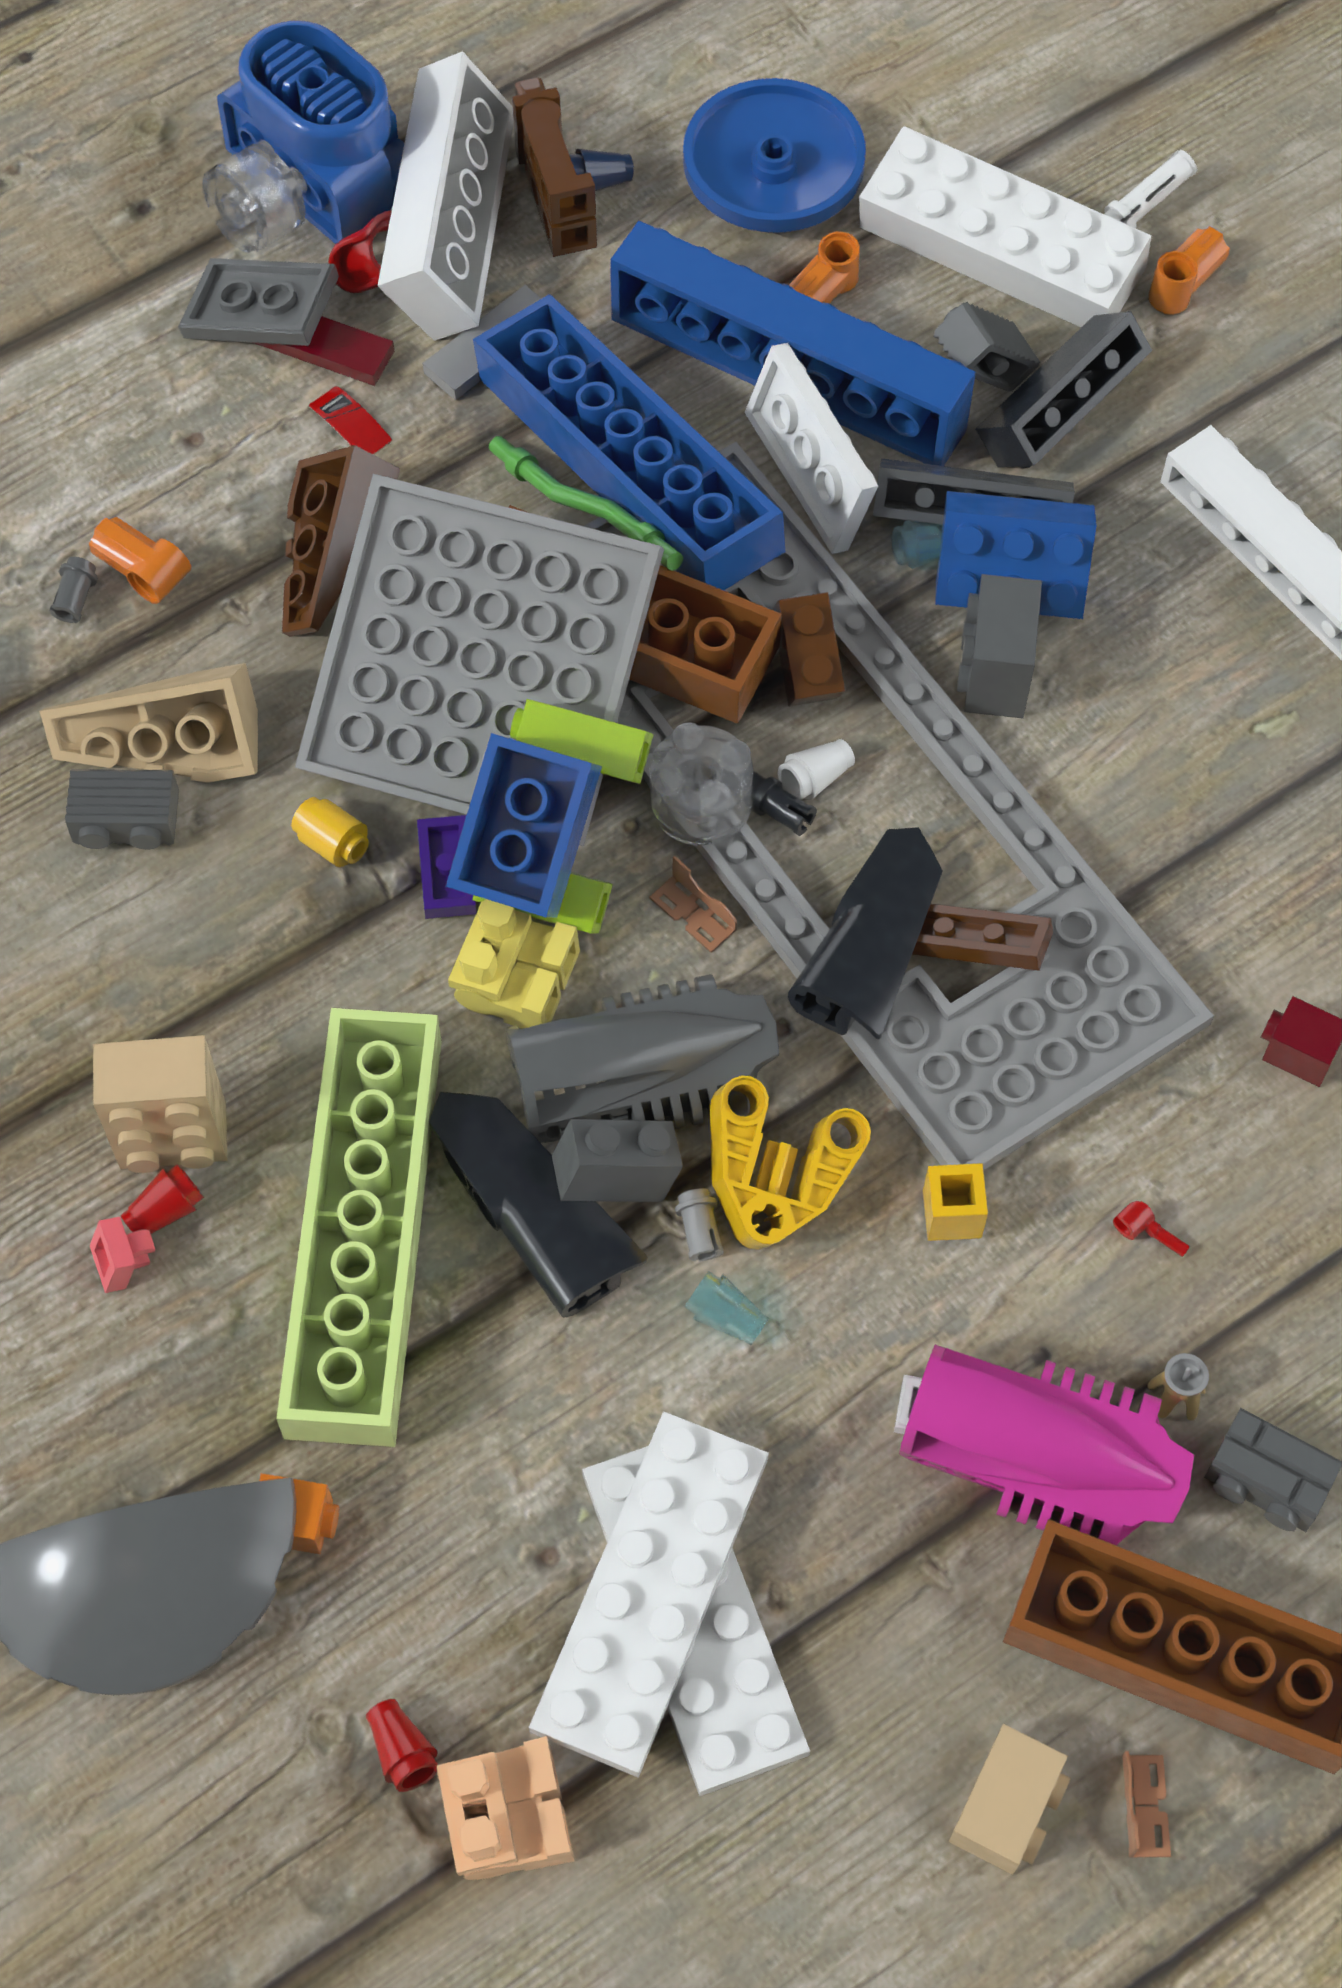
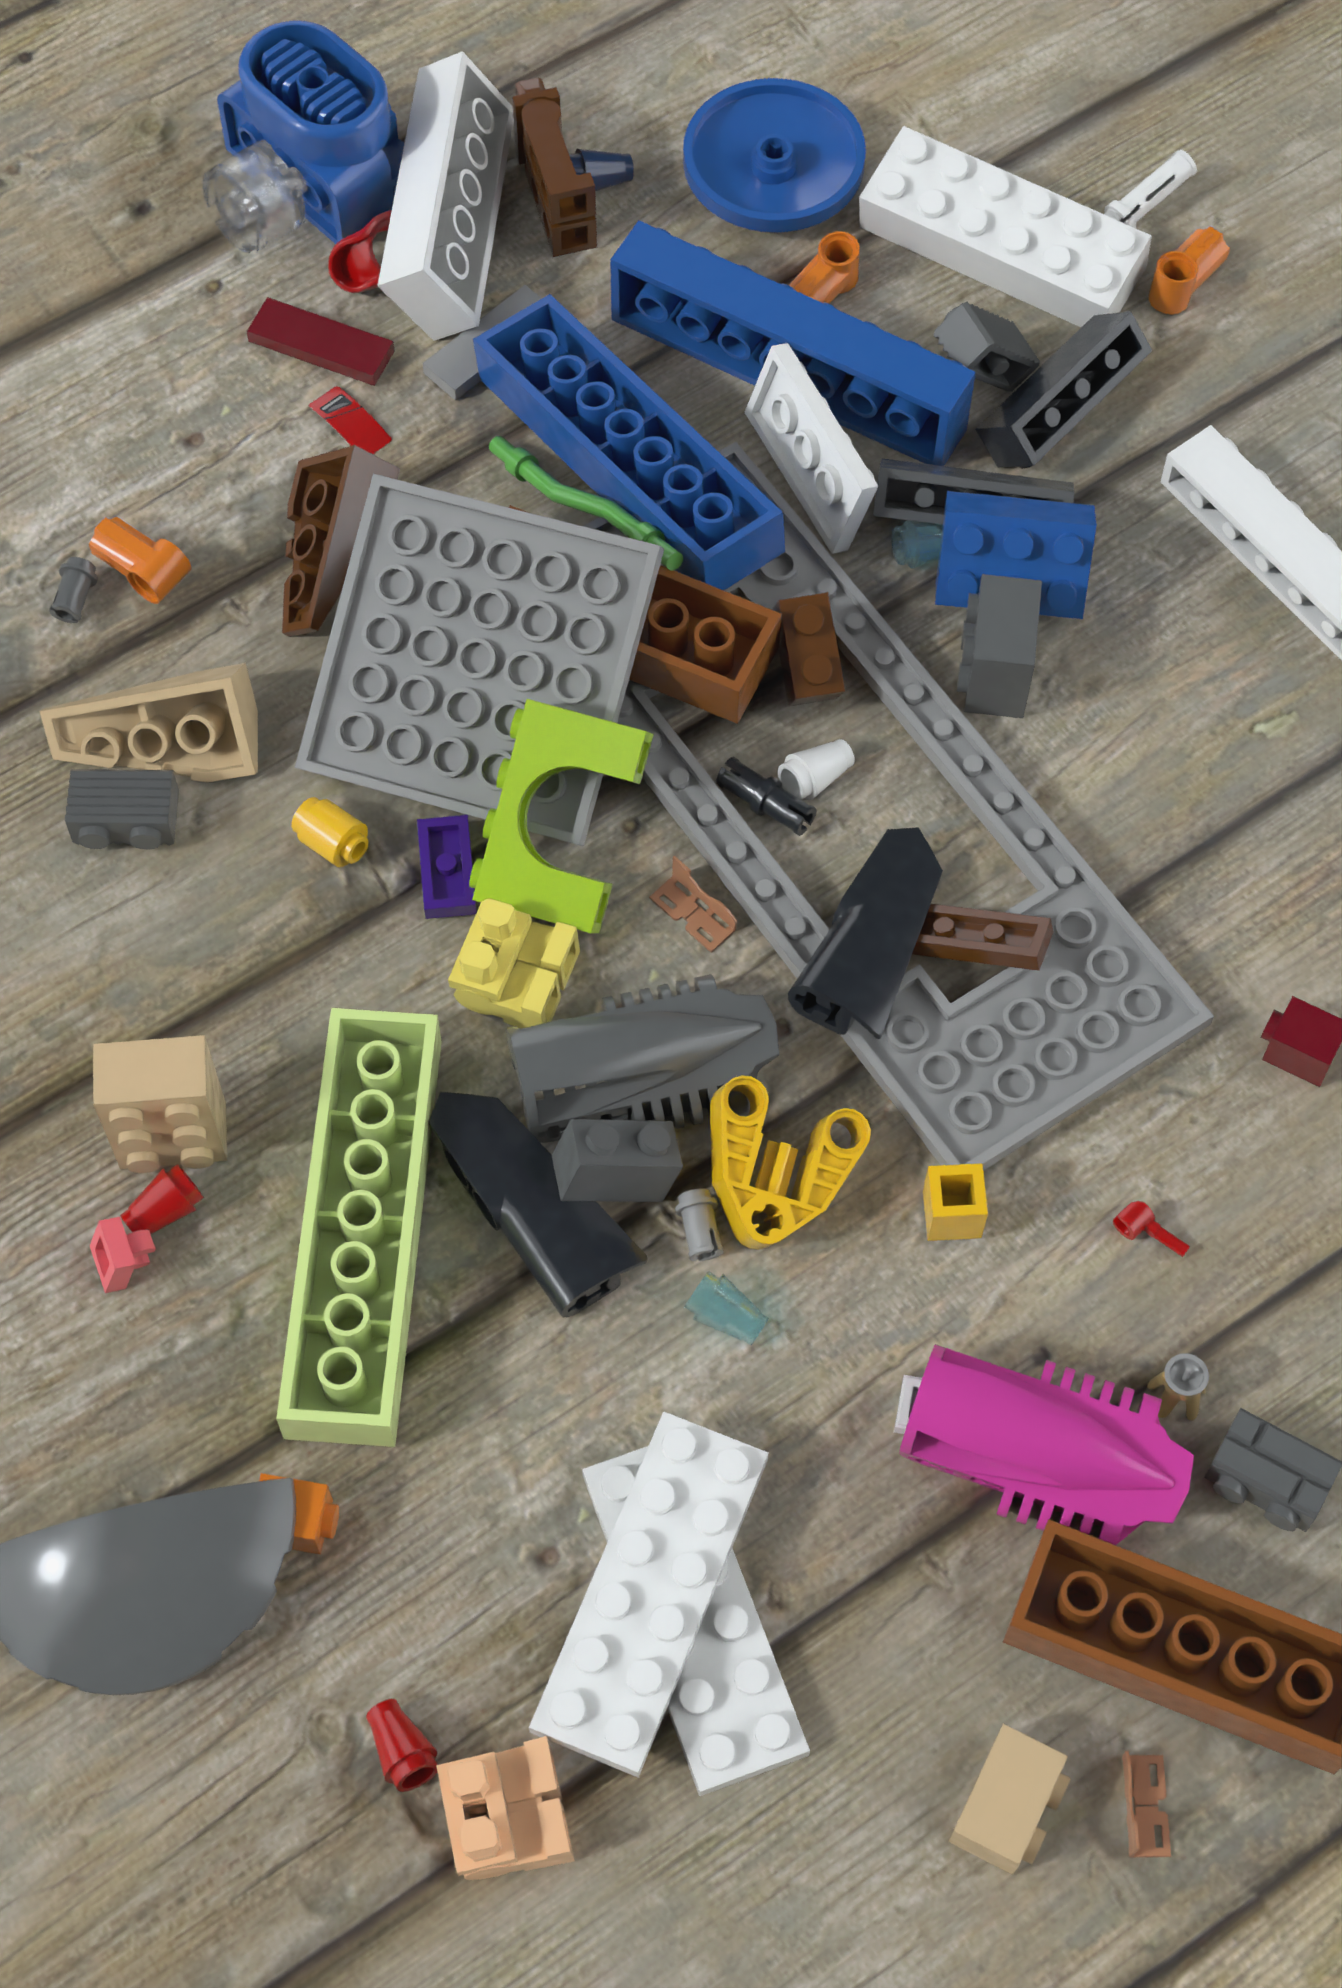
(259, 301): dark grey tile -> none
(523, 826): blue brick -> none
(701, 784): clear brick -> none

